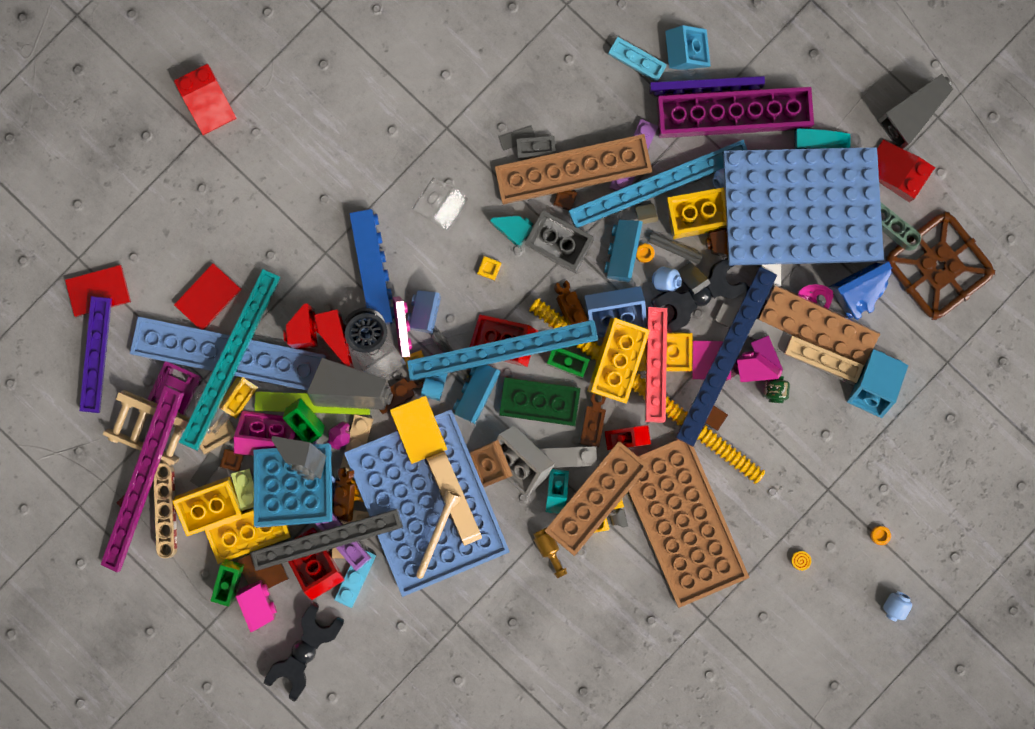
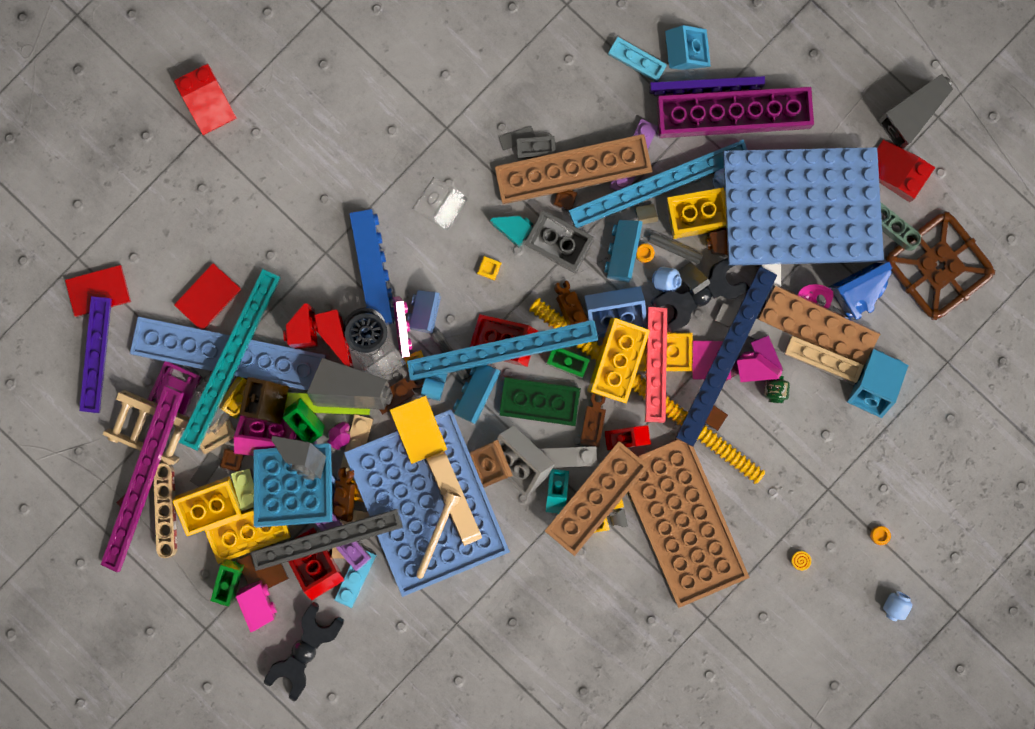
(264, 400): none -> dark brown slope
(548, 548): pearl gold piece -> none
(821, 139): teal slope -> none

